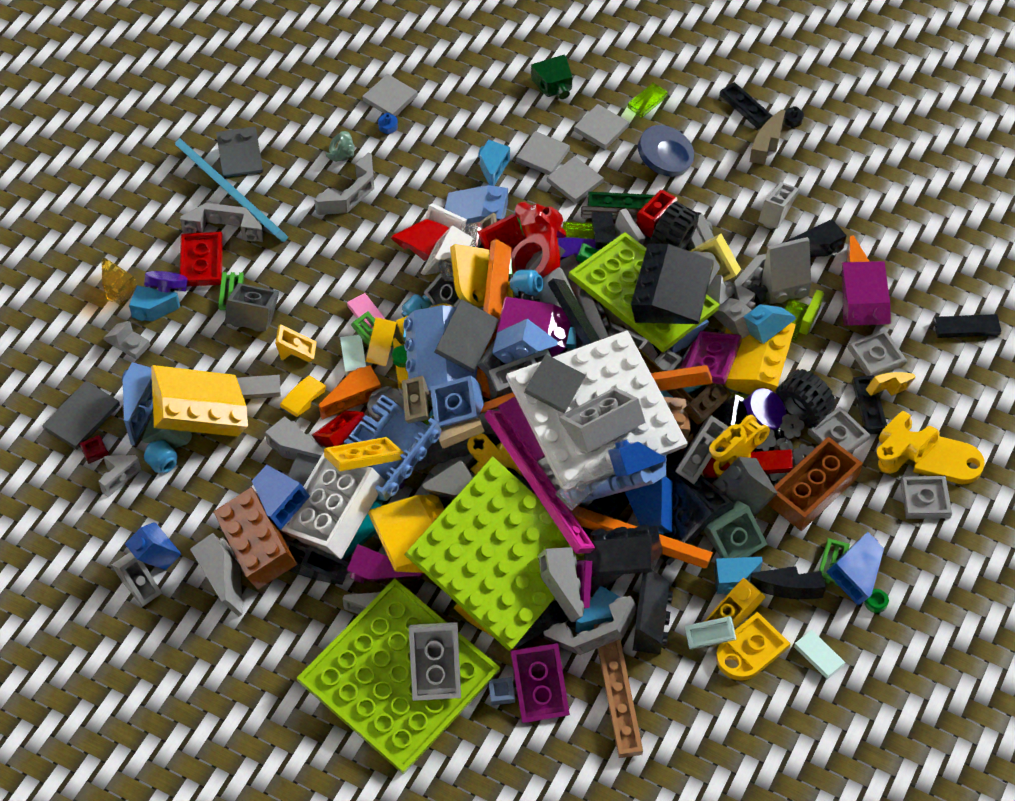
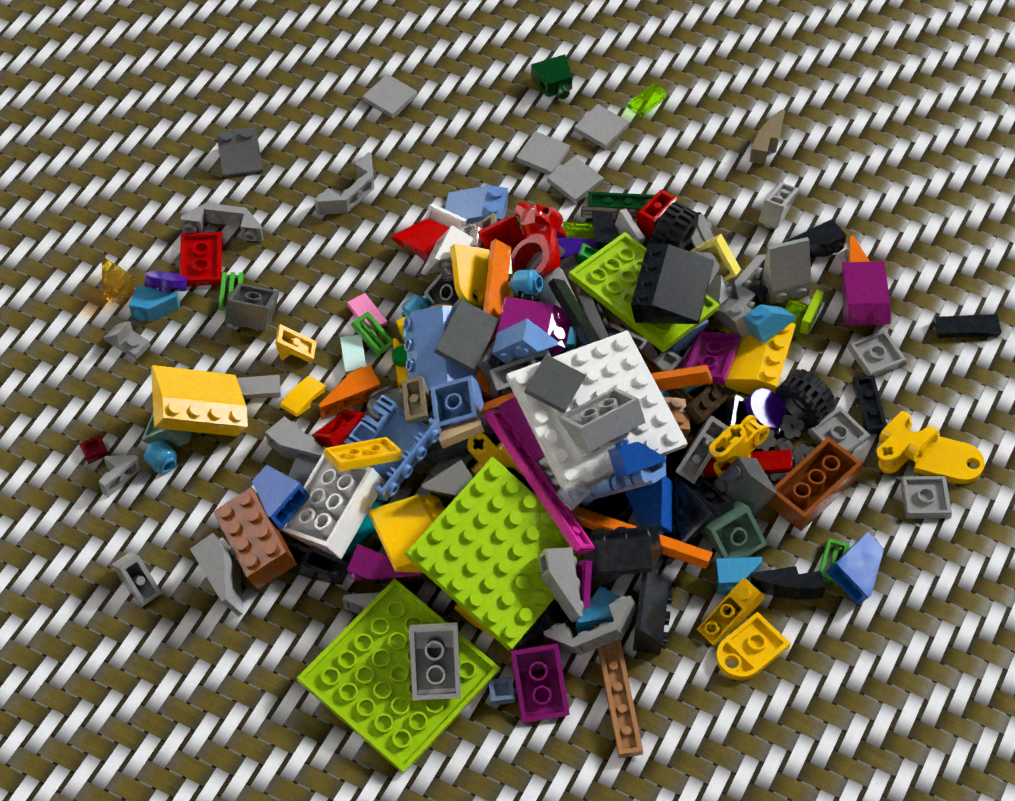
(81, 415): dark grey tile -> none
(137, 399): medium blue slope -> none
(153, 547): blue slope -> none
(231, 190): medium azure tile -> none
(344, 149): sand green piece -> none
(380, 341): yellow slope -> none
(388, 123): blue tile -> none
(493, 160): dark azure slope -> none
(666, 150): dark blue piece -> none
(710, 633): light aqua tile -> none
(745, 105): black tile -> none
(793, 117): black tile -> none
(819, 654): light aqua tile -> none
(877, 601): green tile -> none
(892, 382): yellow slope -> none

